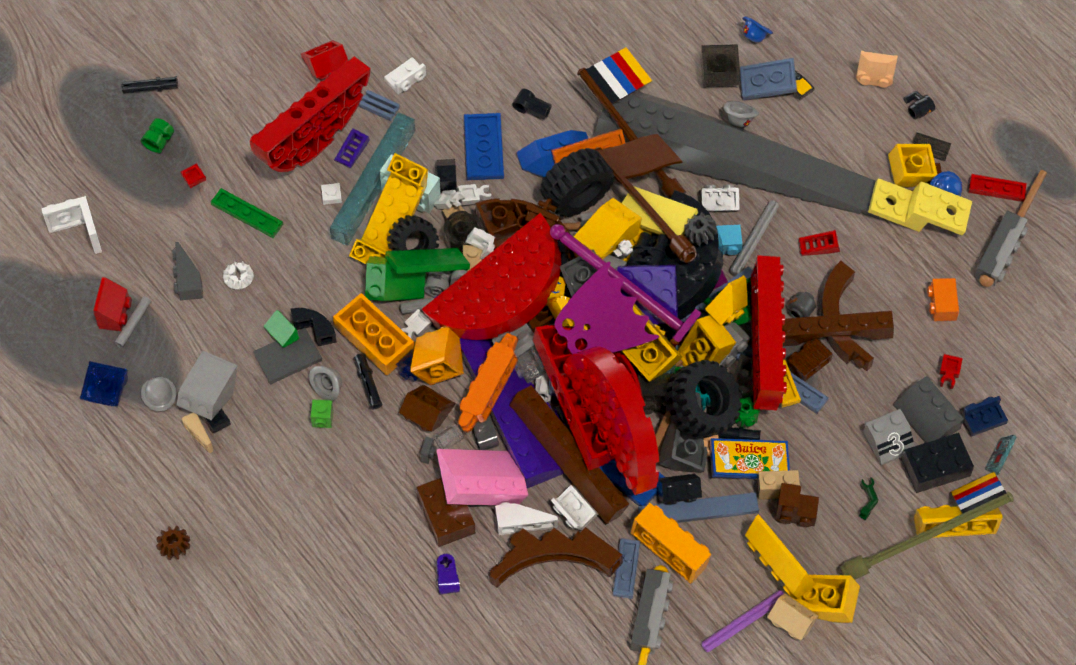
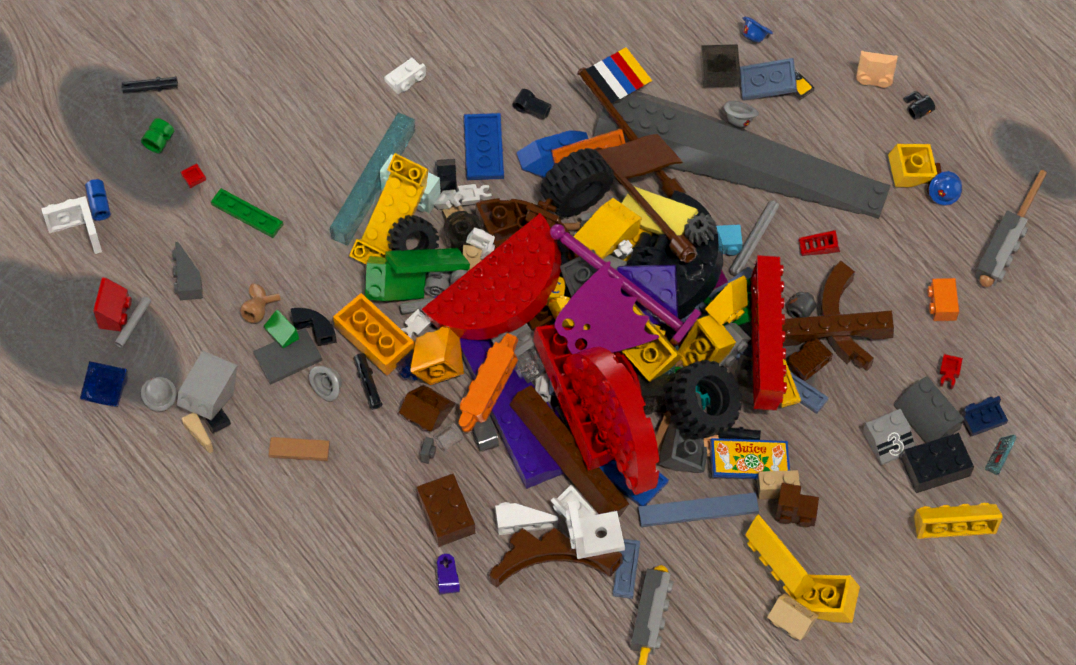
(97, 199): none -> blue pin
(170, 548): reddish brown gear -> none
(231, 279): white gear -> none
(254, 309): none -> medium nougat piece
(299, 449): none -> medium nougat tile
(312, 121): red brick -> none
(322, 413): bright green brick -> none
(325, 59): red slope -> none
(331, 193): white plate -> none
(346, 145): dark purple slope -> none
(381, 103): sand blue tile -> none
(481, 477): bright pink slope -> none
(584, 530): none -> white bracket
(670, 542): light orange brick -> none
(679, 488): black brick -> none
(720, 198): bracket -> none
(741, 622): medium lavender axle -> none
(748, 415): green brick -> none
(866, 510): dark green arm -> none
(920, 206): light yellow bracket -> none
(936, 144): clear smoke tile -> none
(972, 499): olive flag -> none
(997, 187): red tile -> none

